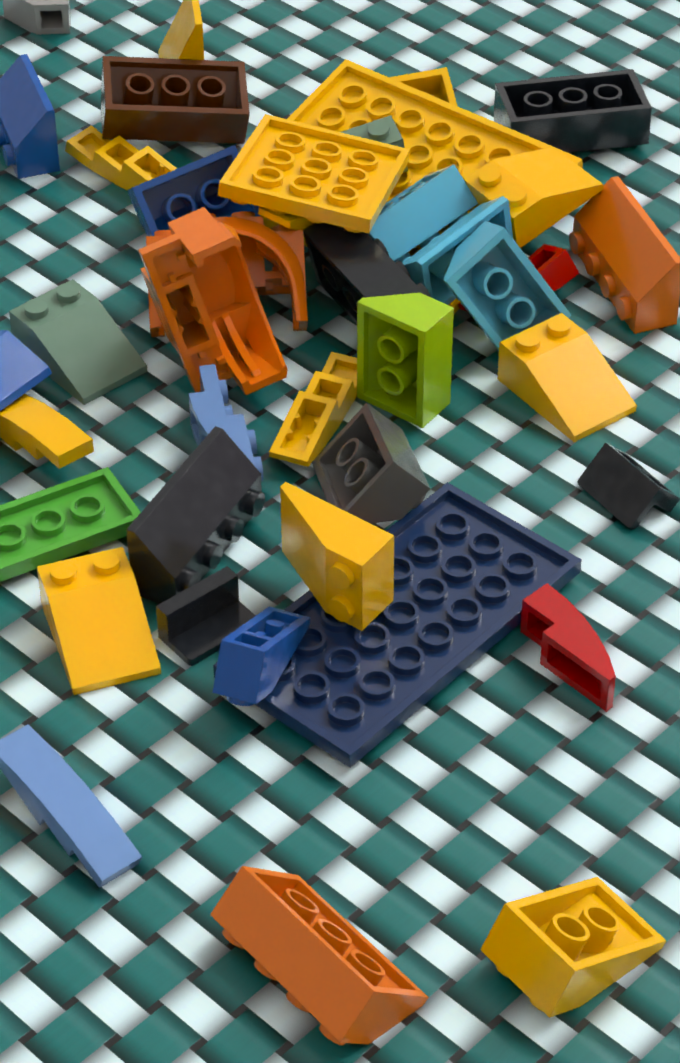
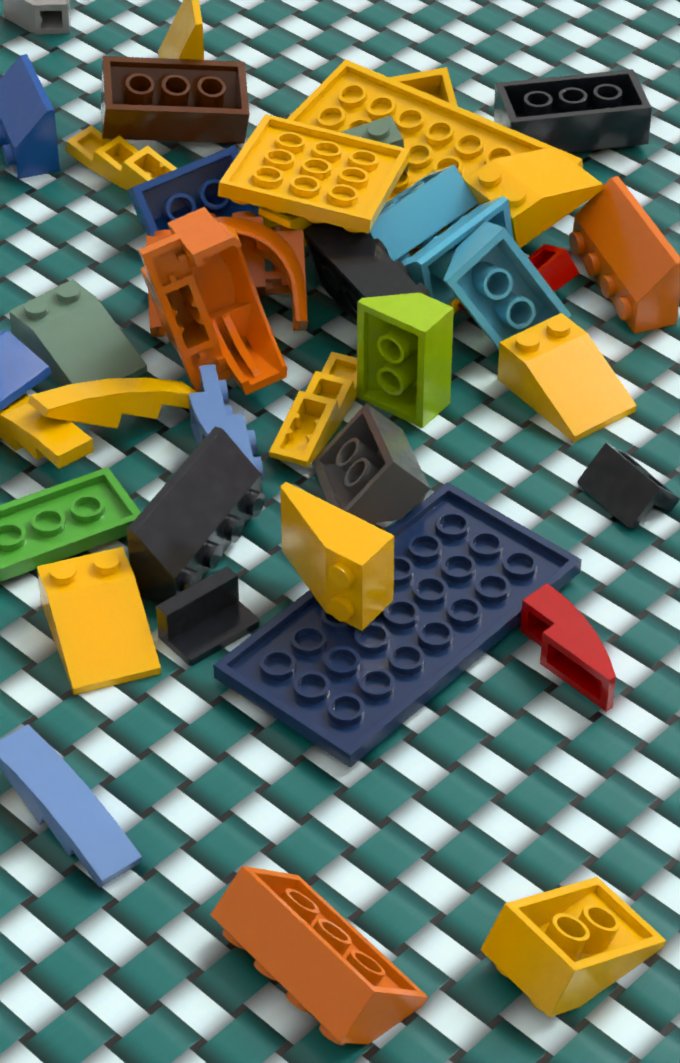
(107, 399): none -> yellow slope
(257, 655): blue slope -> none

